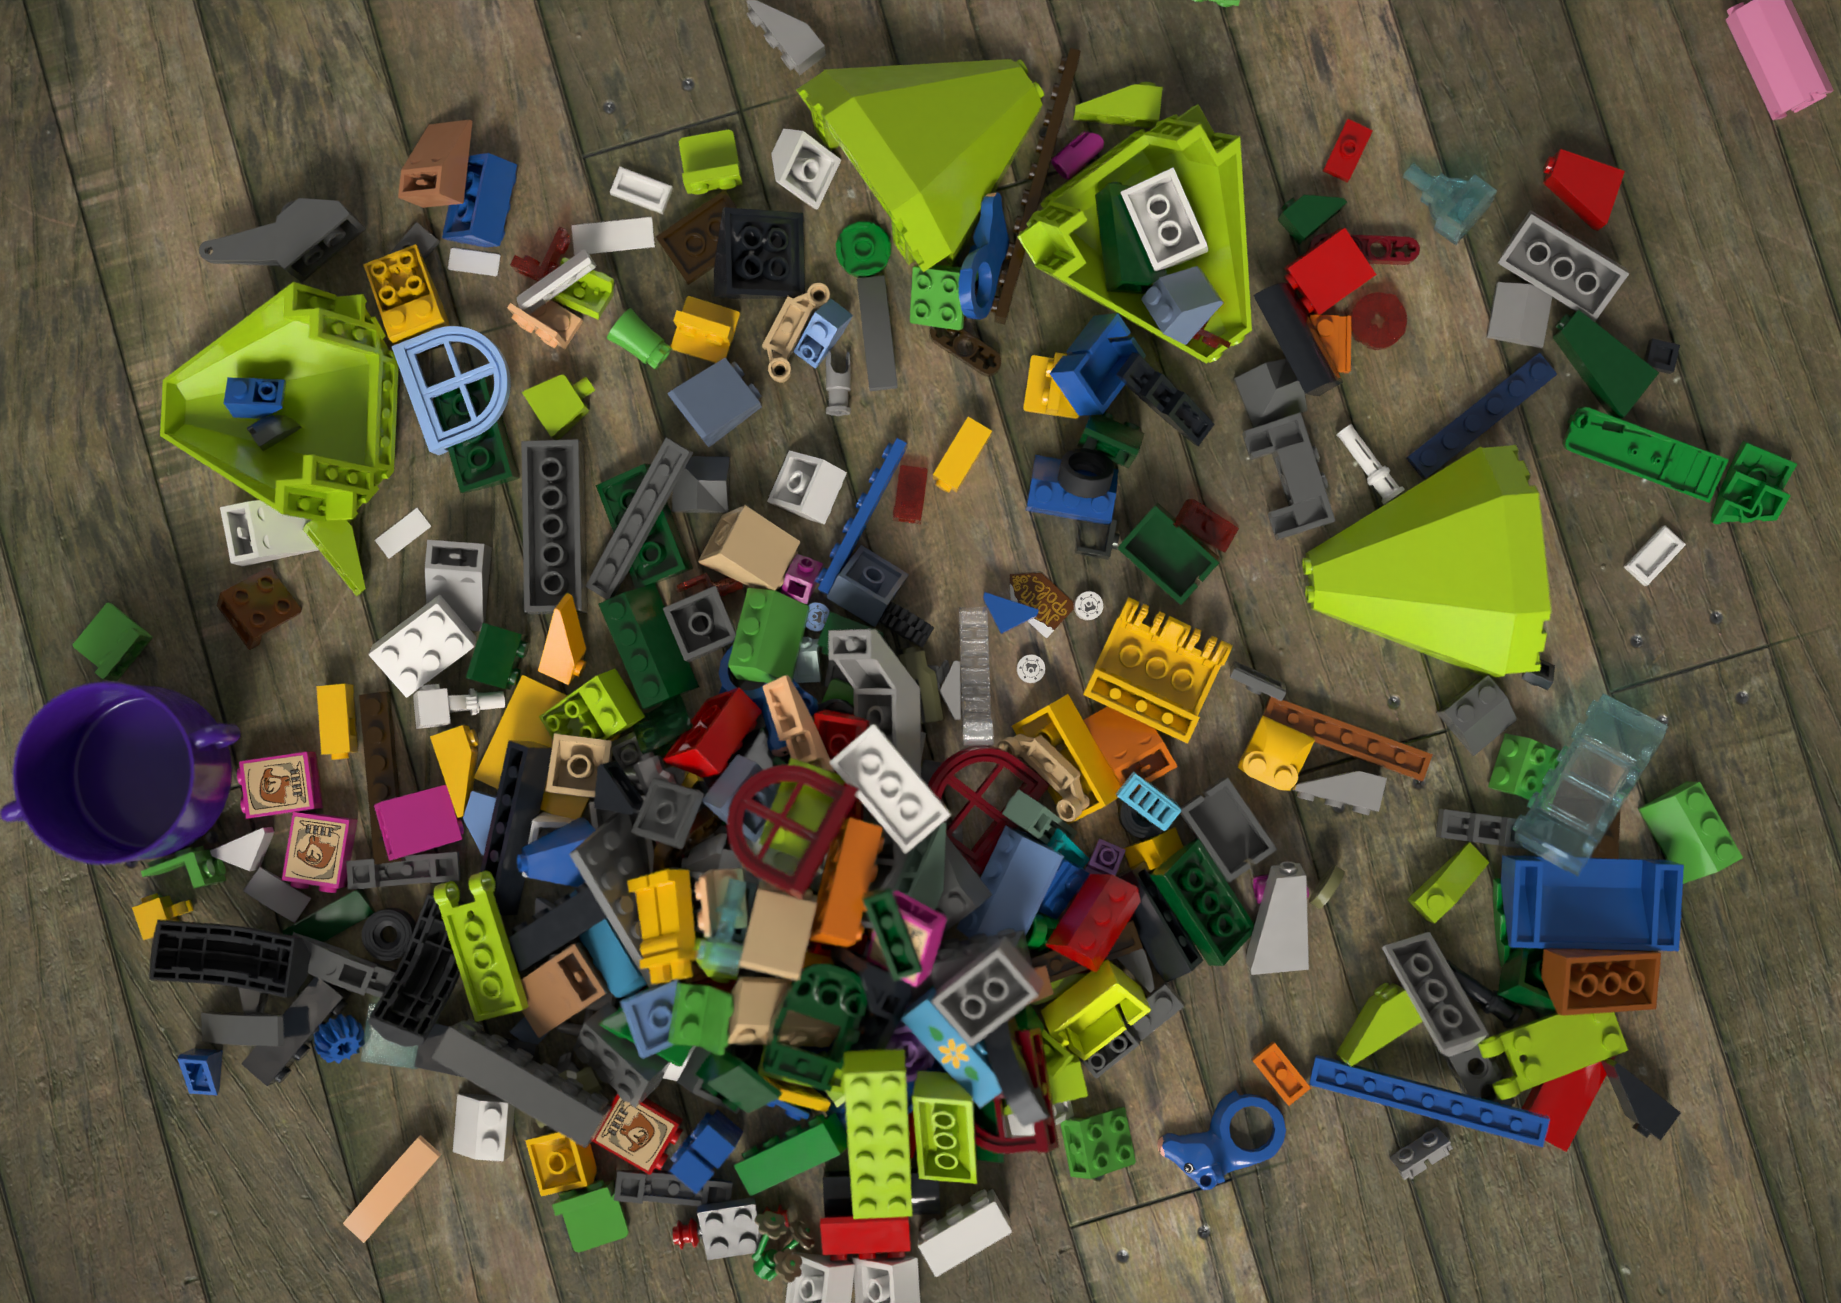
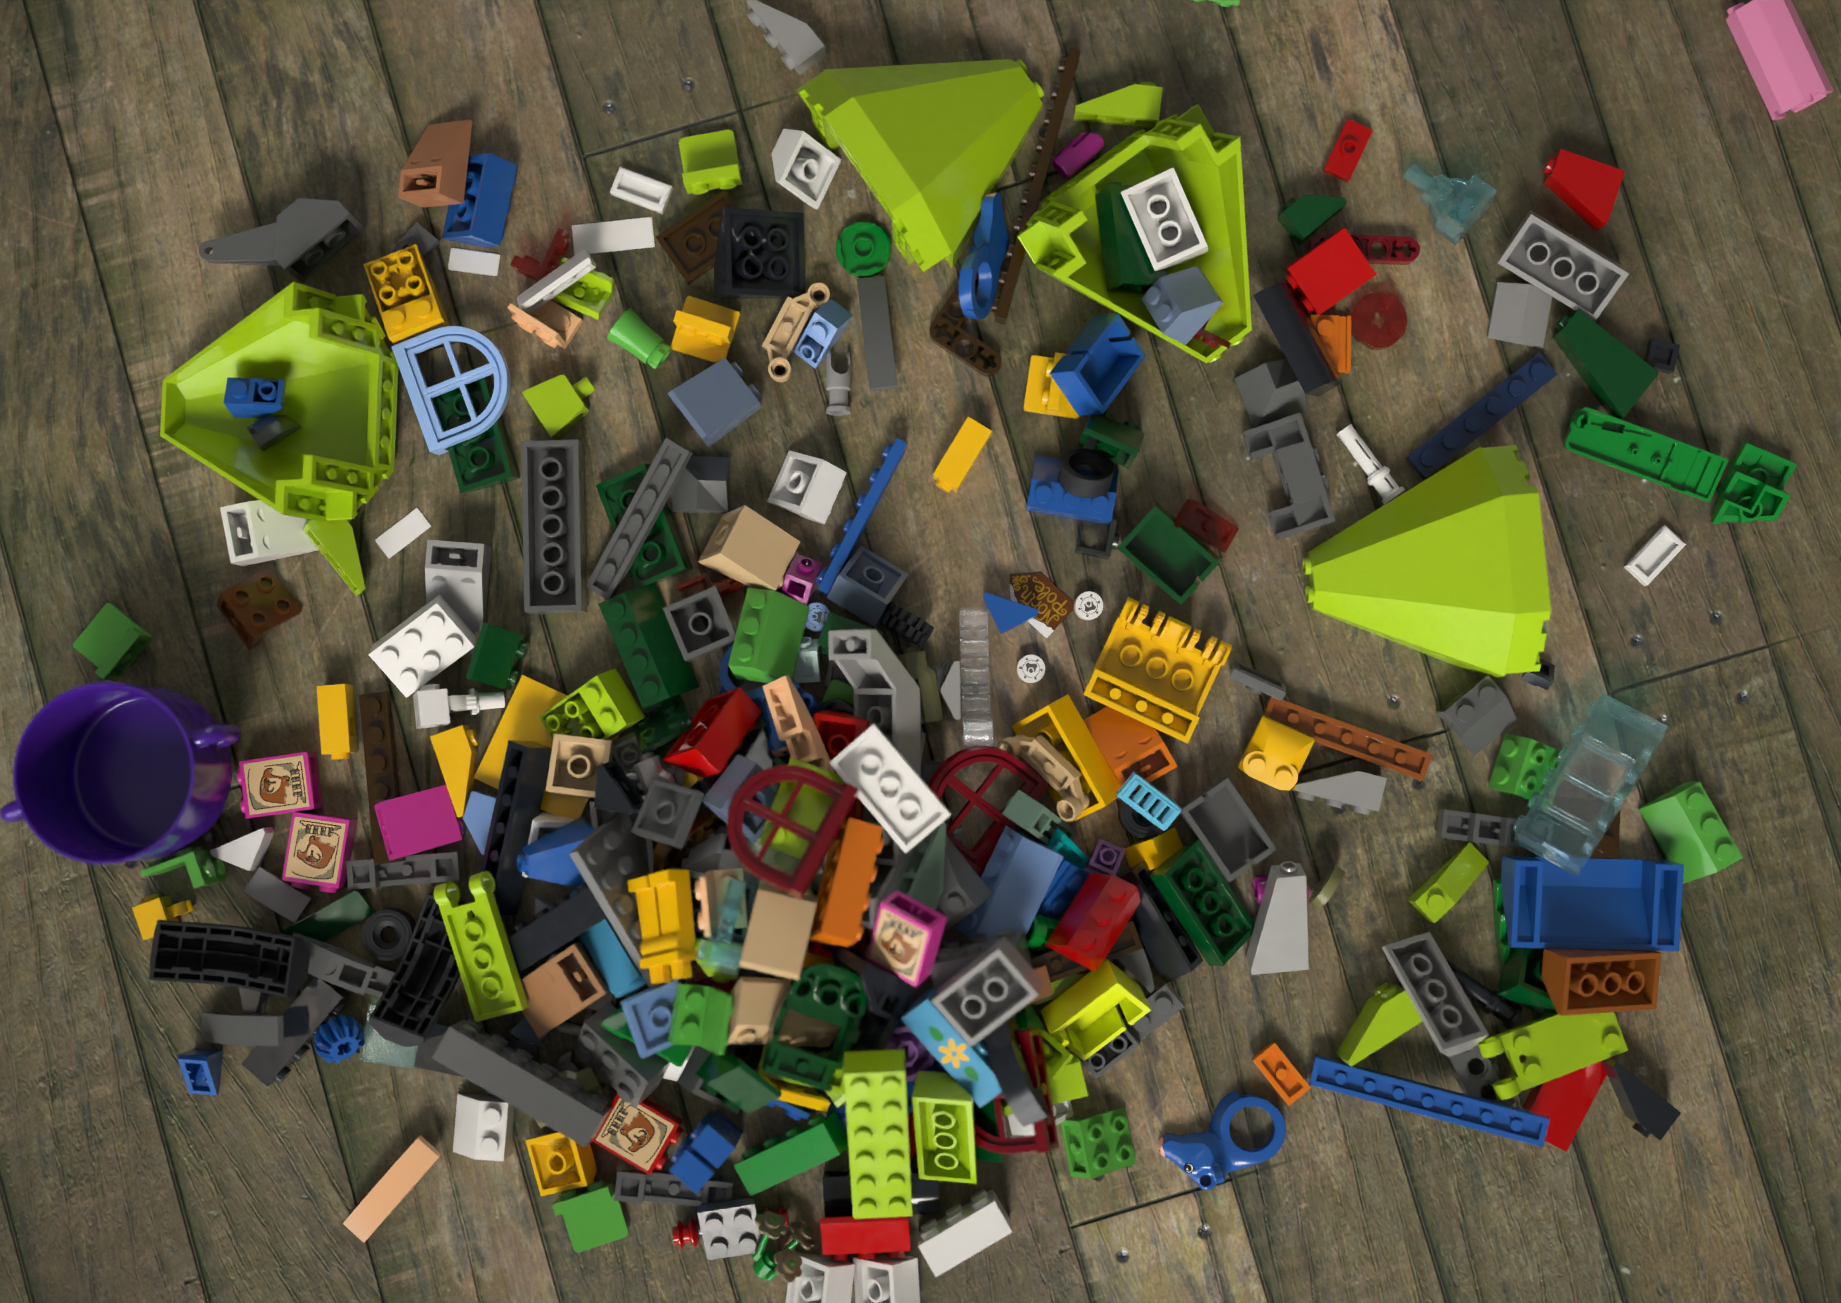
(564, 644): light orange slope -> none
(891, 933): dark green slope -> none
(910, 494): clear red bracket -> none
(936, 297): bright green bracket -> none
(1165, 399): black slope -> none
(1430, 1146): light grey hinge -> none

